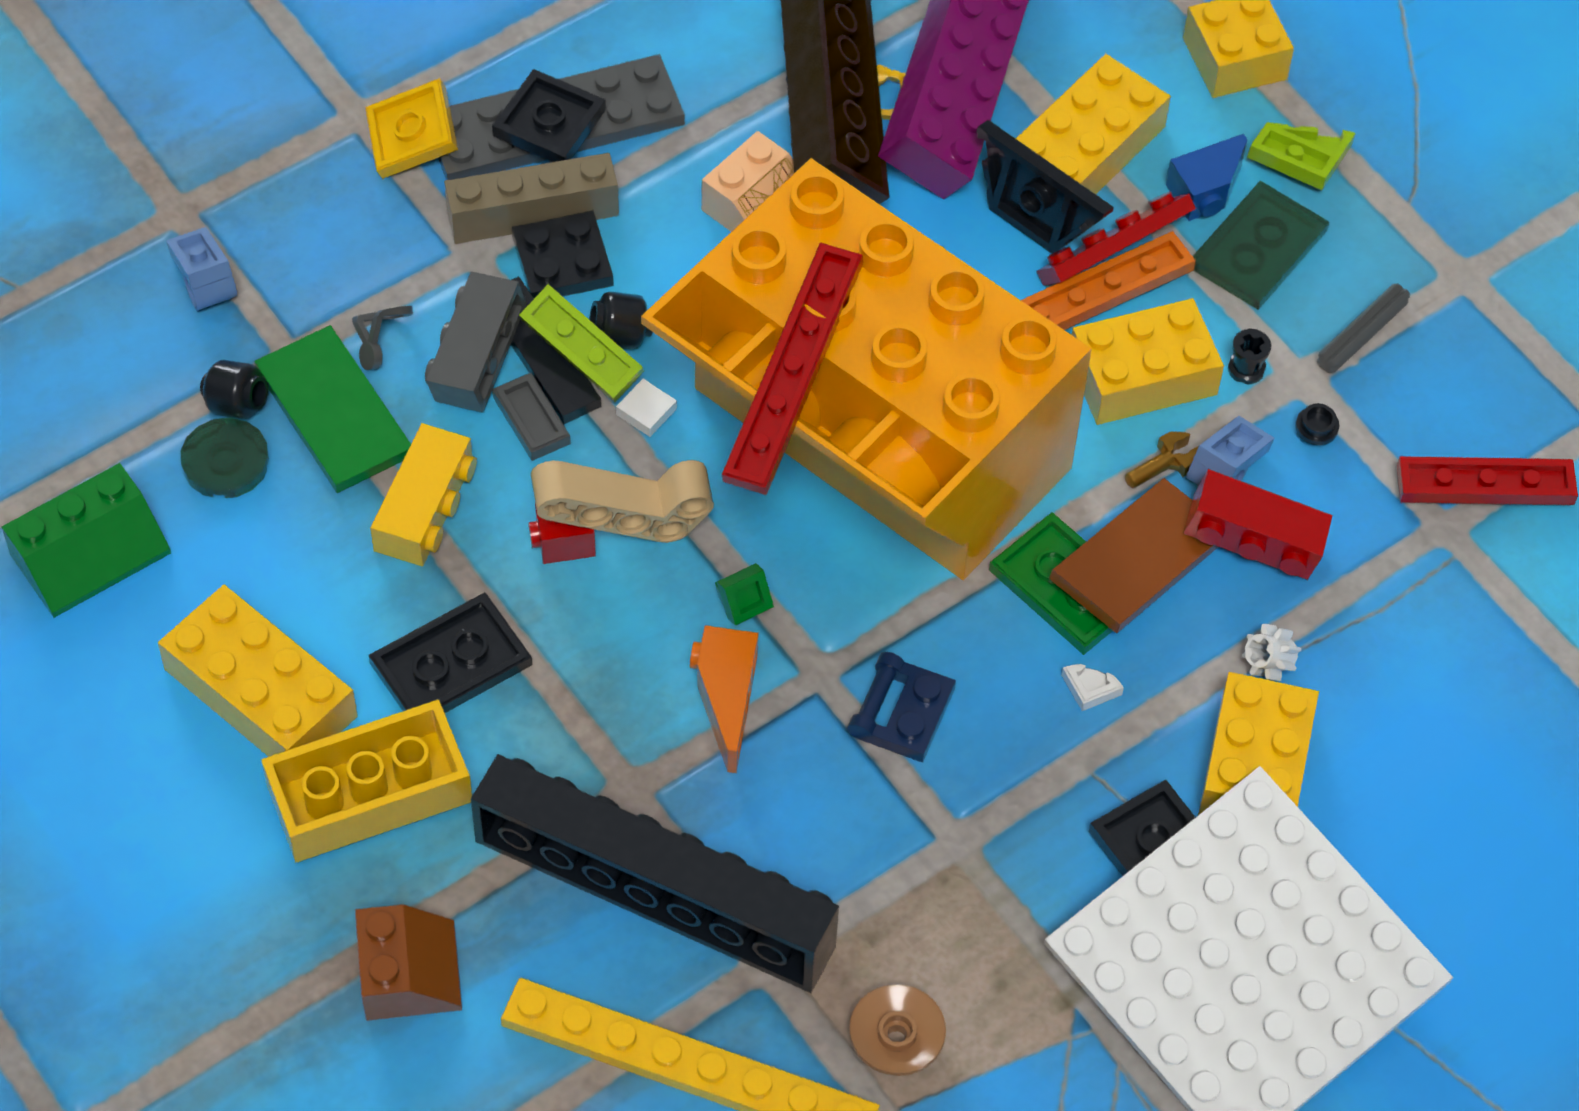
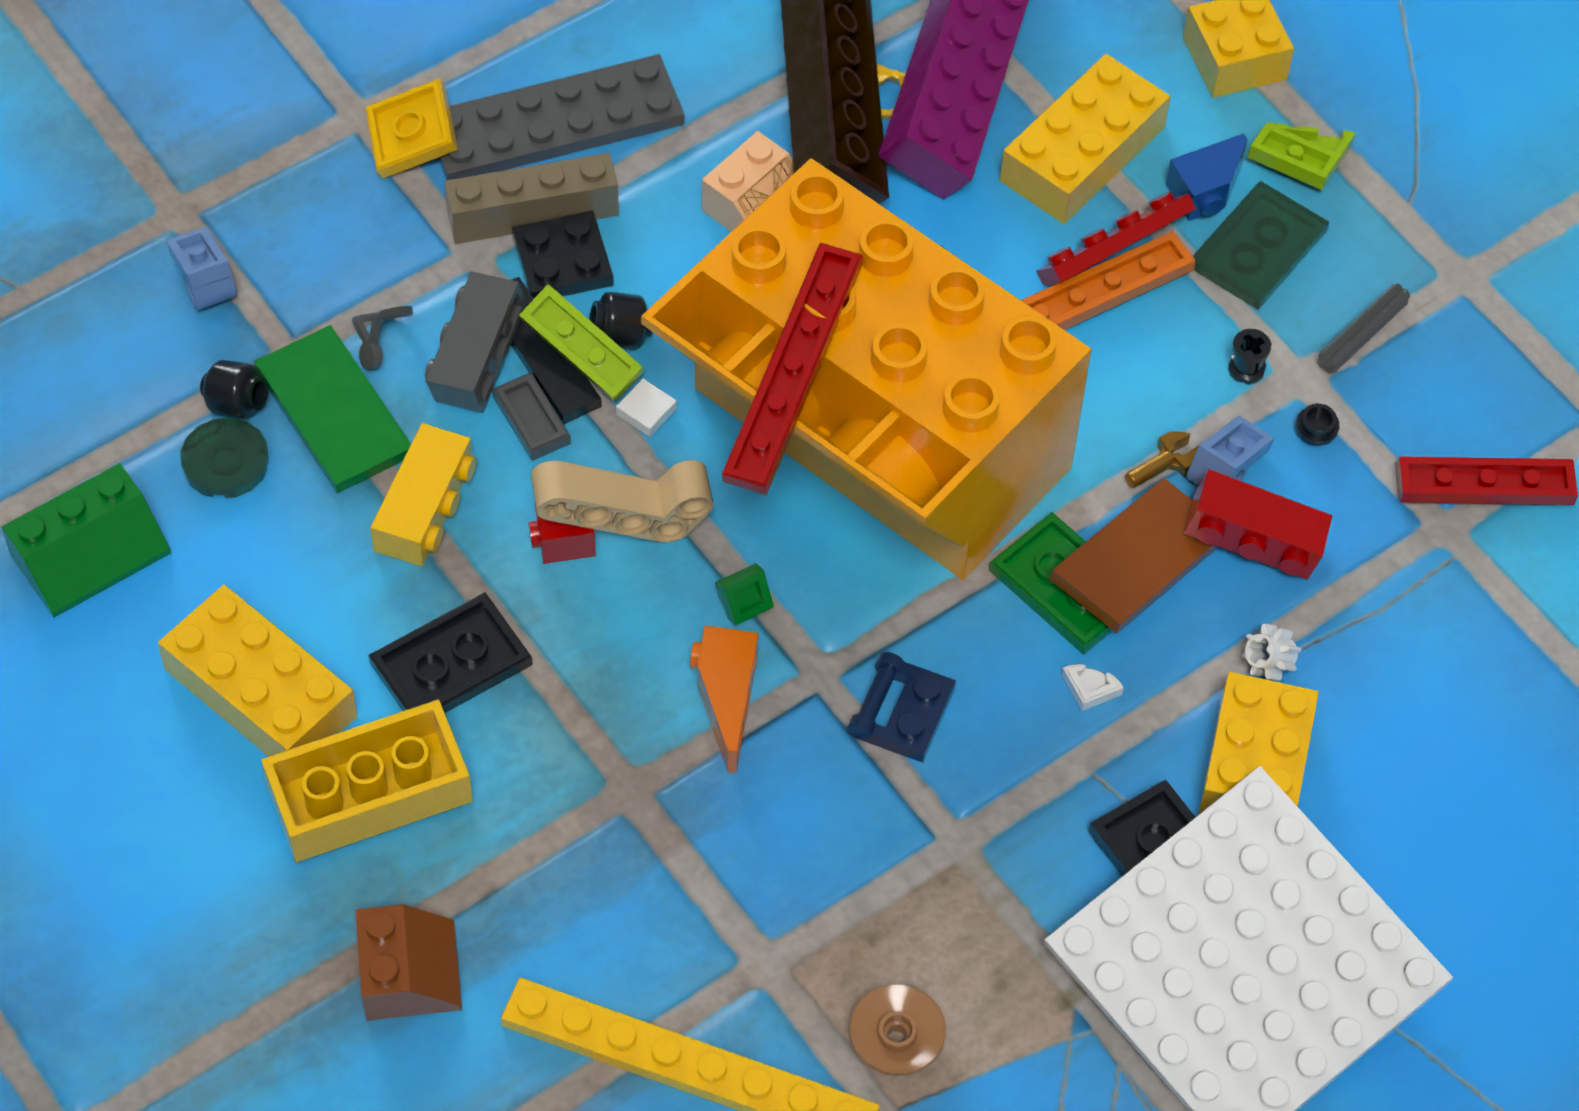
(549, 117): black plate -> none
(655, 872): black brick -> none
(1036, 193): black wing -> none
(1149, 361): yellow brick -> none

